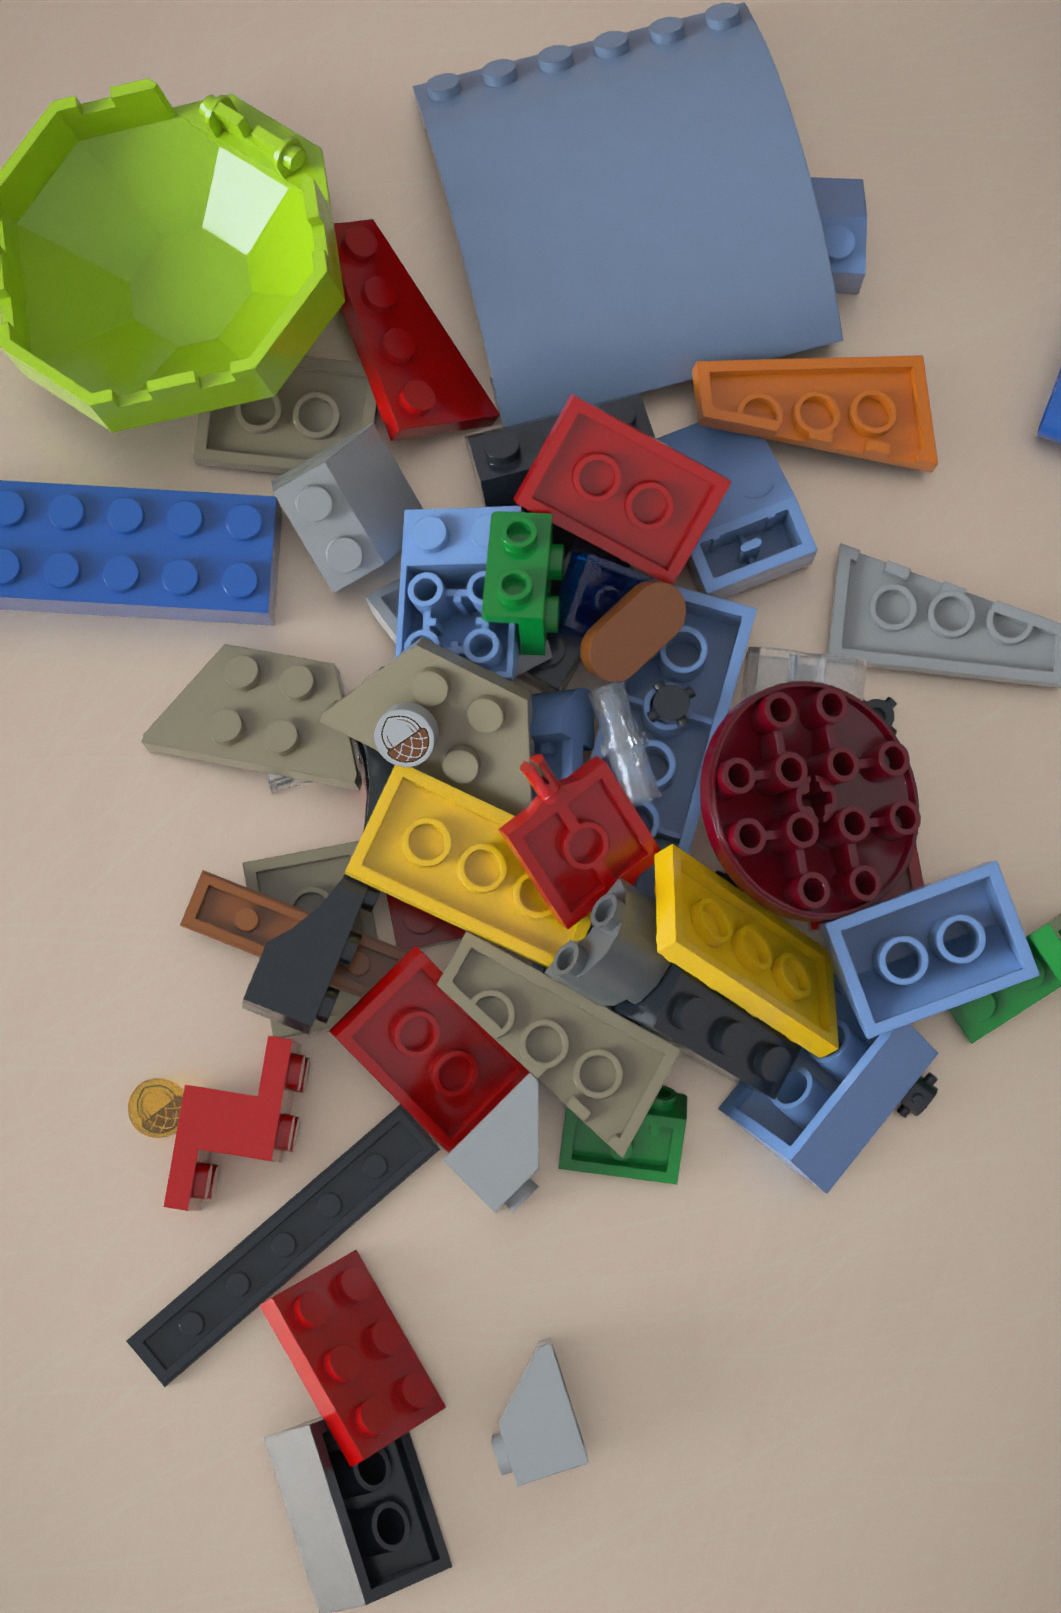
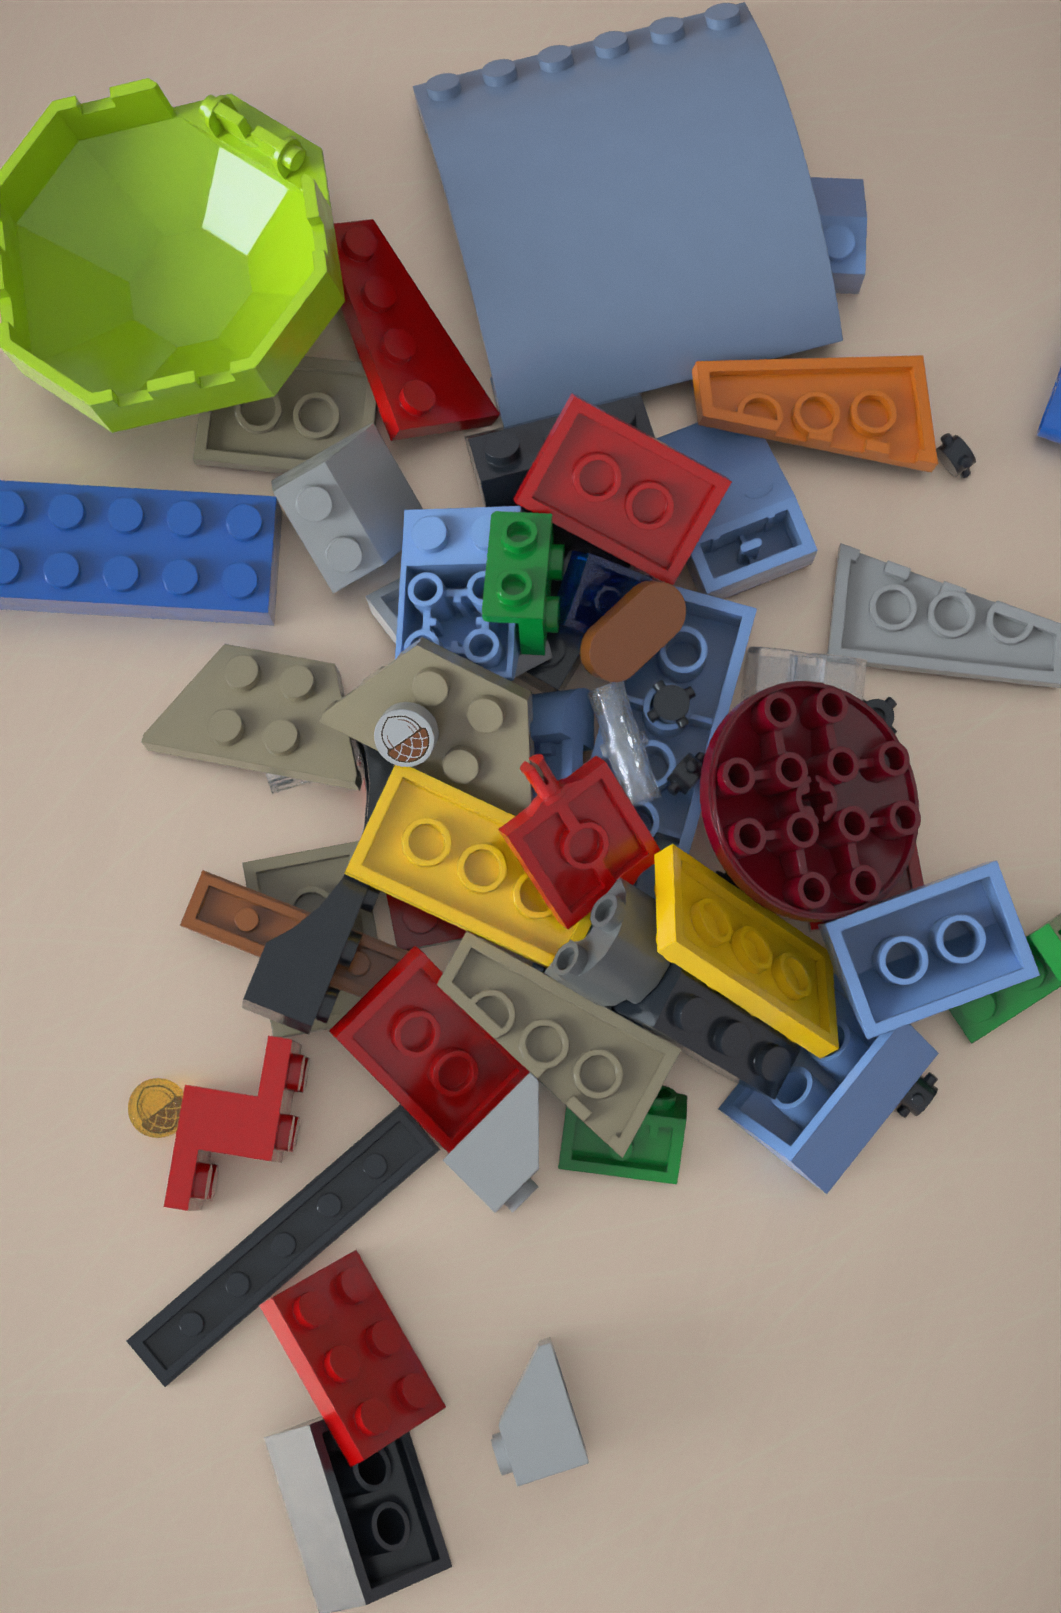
(686, 774): none -> black piece
(955, 455): none -> black piece

